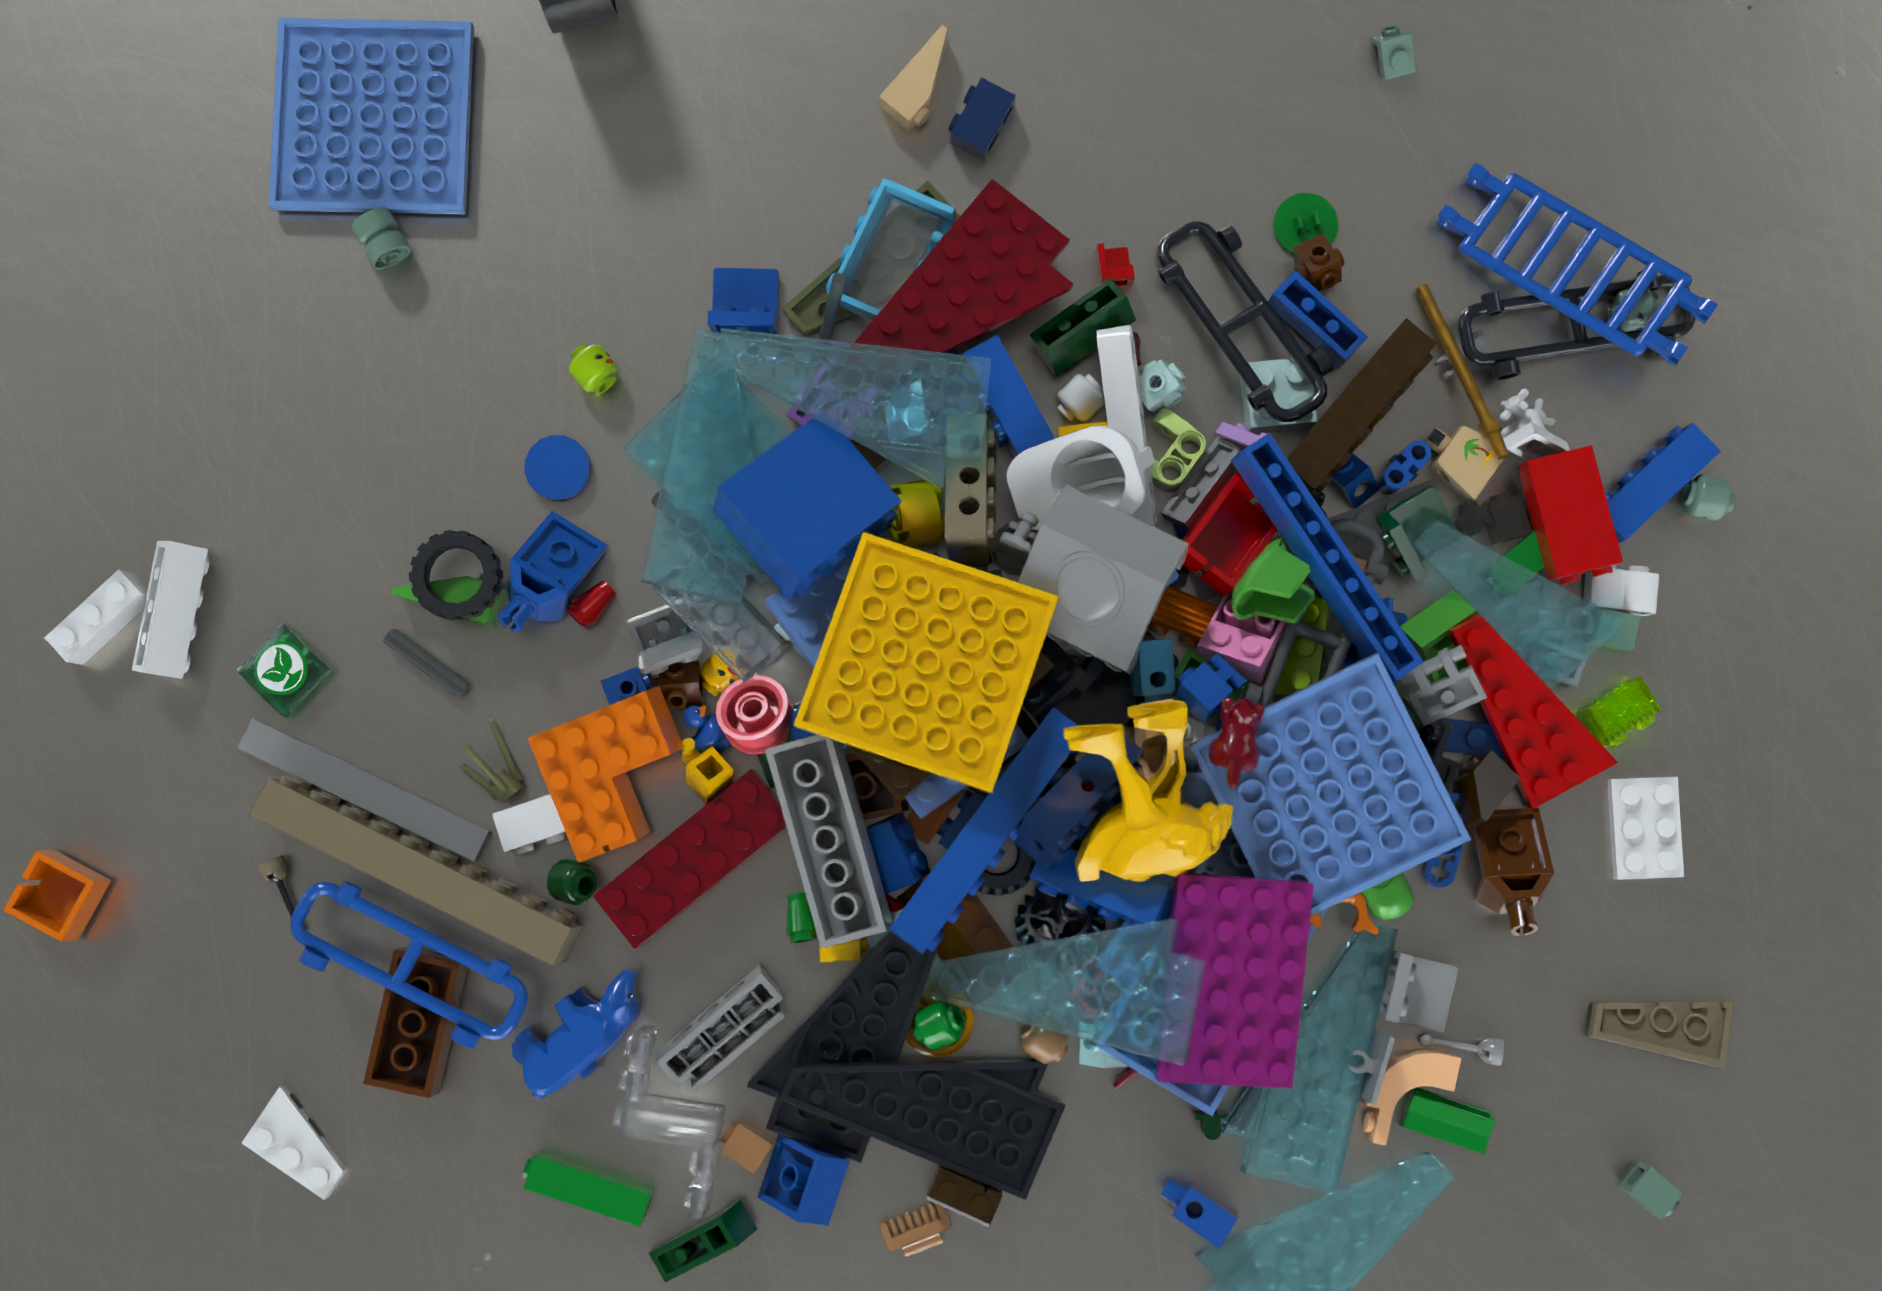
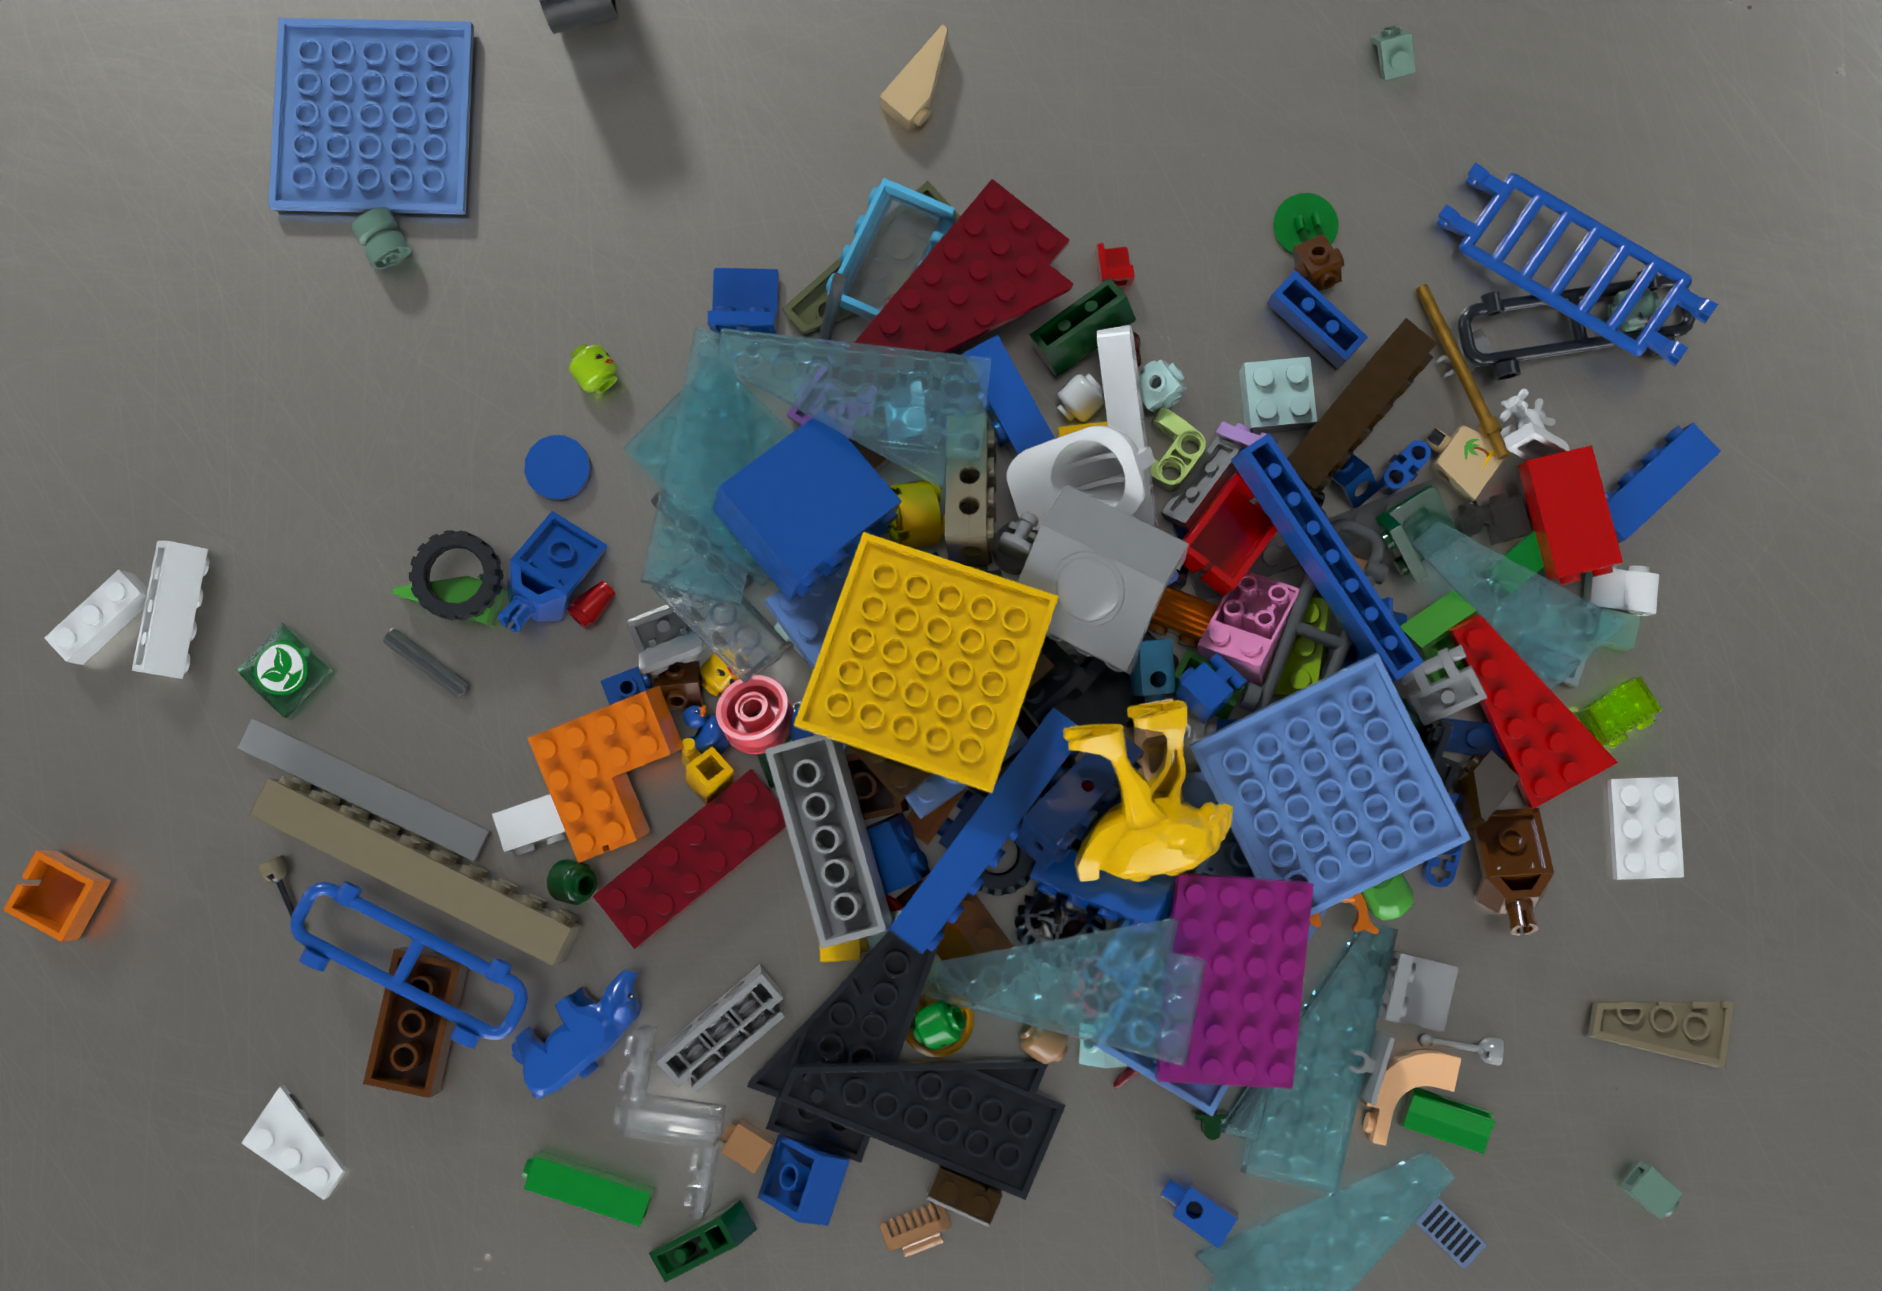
(503, 784): olive plant -> none
(799, 919): green cone -> none
(981, 119): dark blue brick -> none
(1224, 243): black bar -> none
(1236, 745): dark red animal -> none
(1273, 586): bright green piece -> none
(1451, 1233): none -> tile
(1708, 497): sand green head -> none

